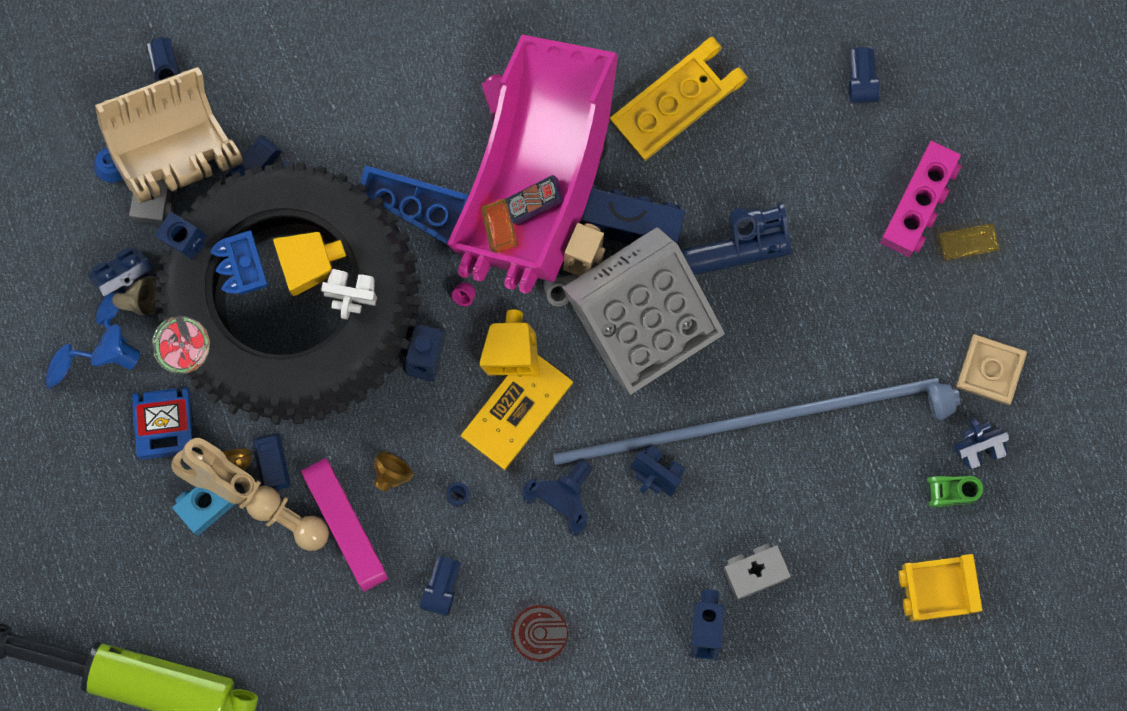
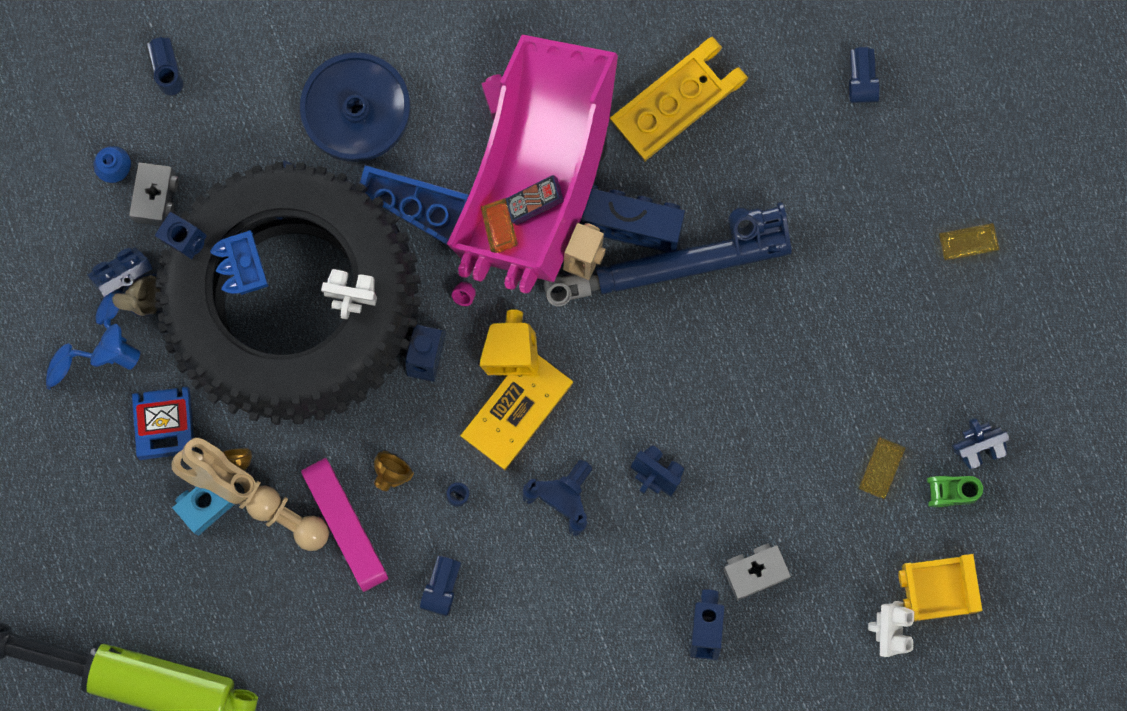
(165, 135): tan hinge -> none
(181, 344): clear tile -> none
(261, 153): dark blue tile -> none
(271, 461): dark blue tile -> none
(306, 259): yellow torso -> none
(348, 84): none -> dark blue dish
(539, 633): tile -> none
(644, 310): light grey piece -> none
(744, 421): sand blue piece -> none
(882, 468): none -> clear yellow tile
(890, 629): none -> white hips
(936, 159): dark pink brick -> none
(942, 400): sand blue cone -> none
(991, 369): tan tile -> none

